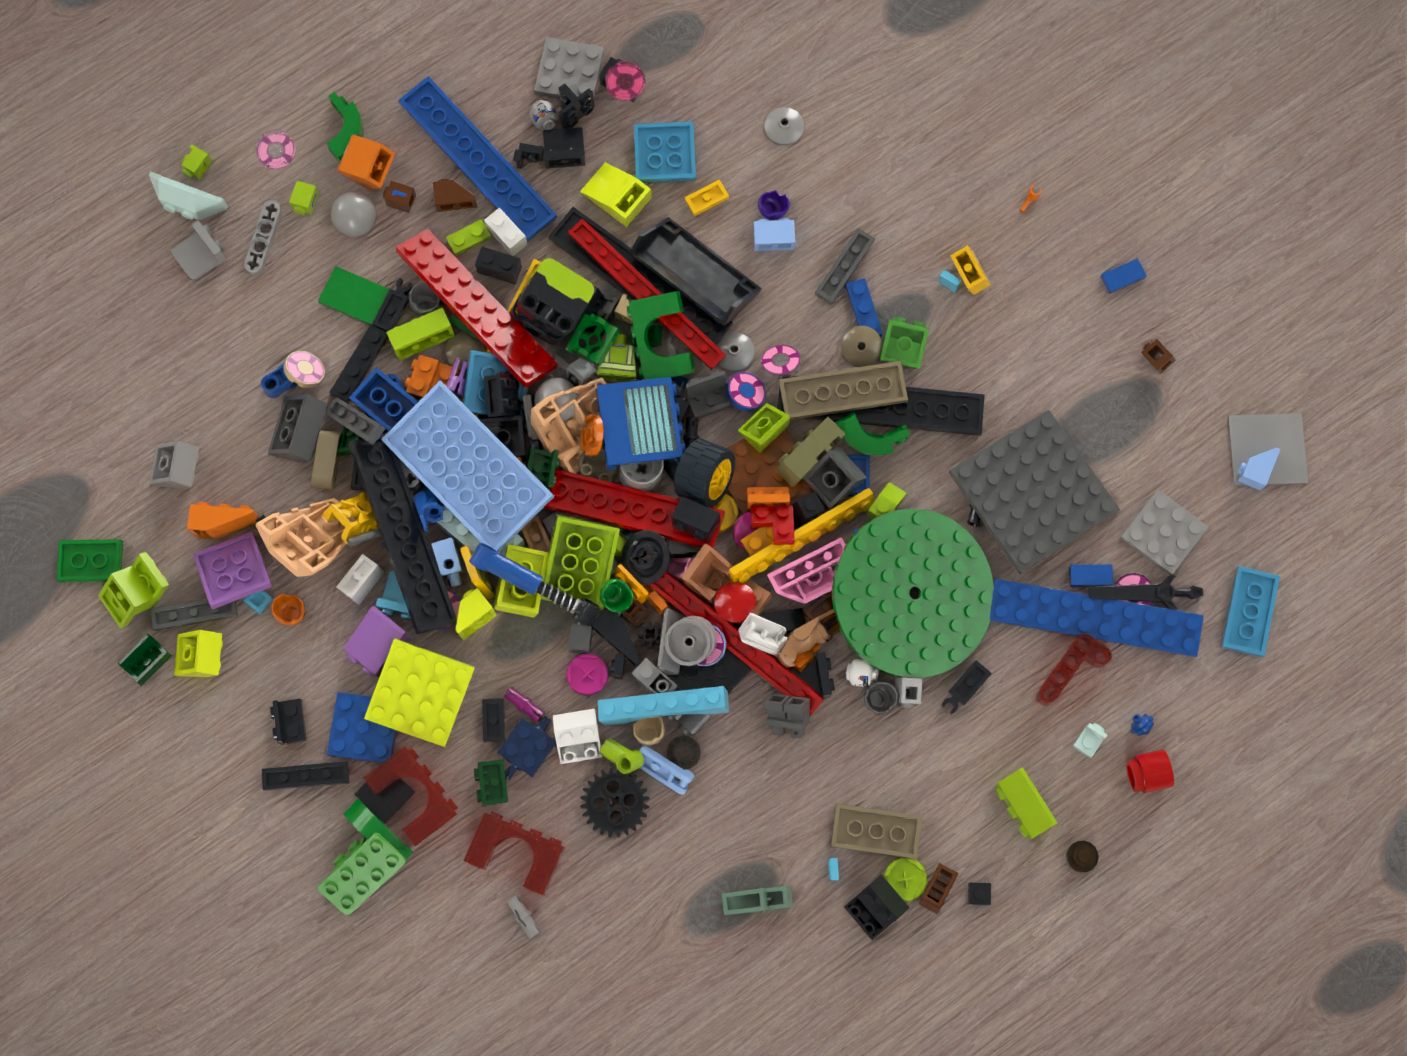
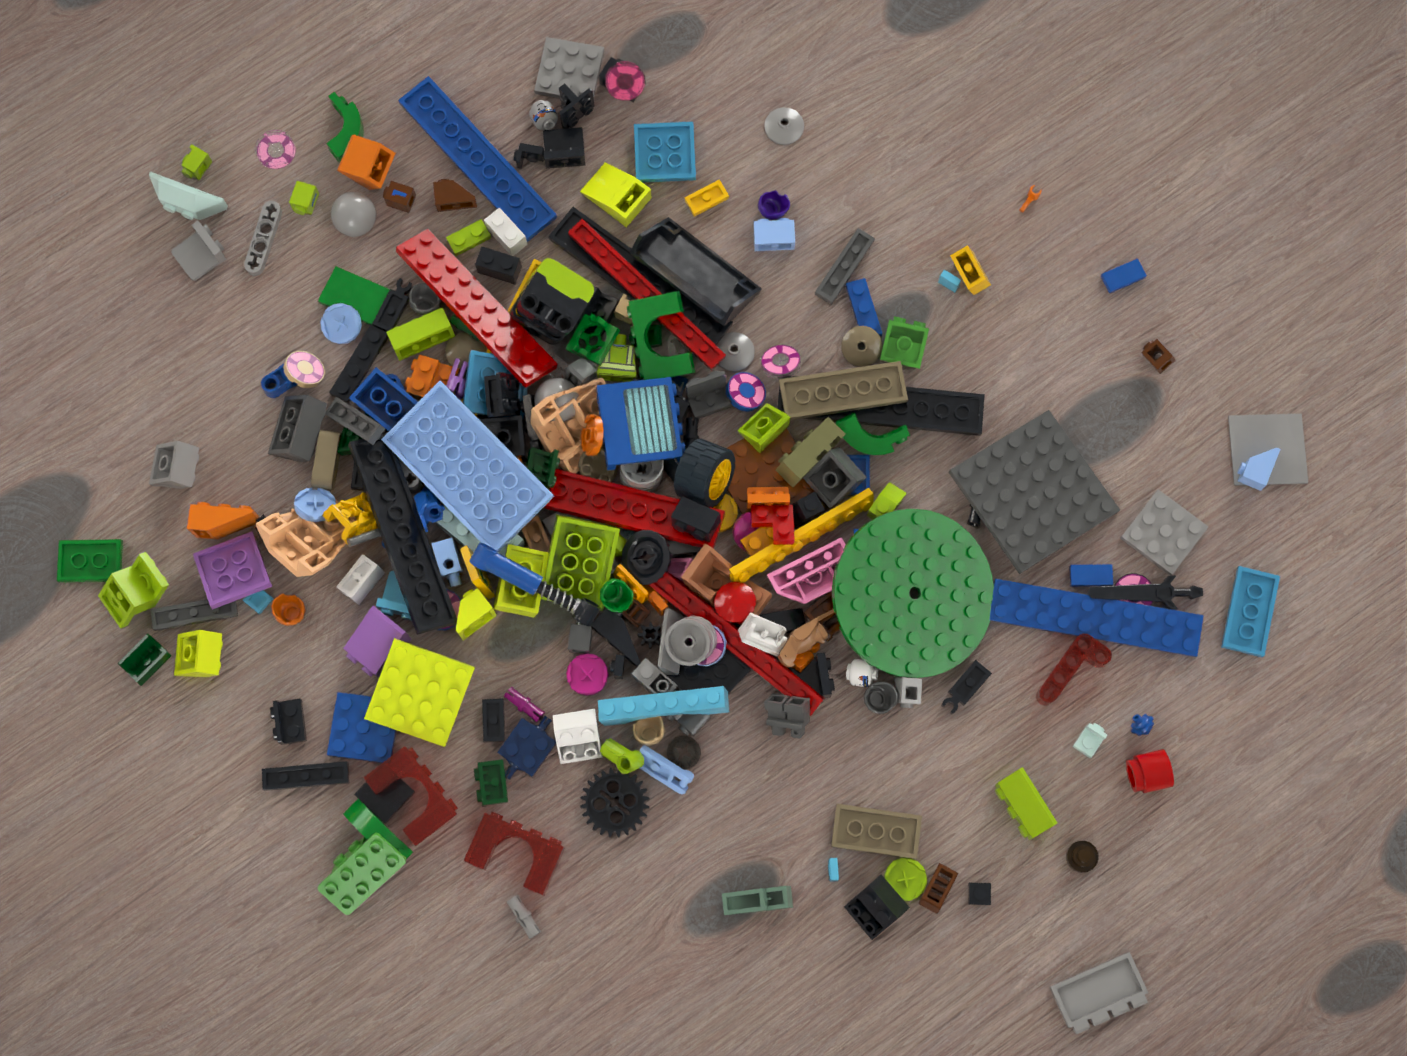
(311, 504): none -> light blue tile
(341, 323): none -> light blue tile
(1098, 991): none -> light grey hinge

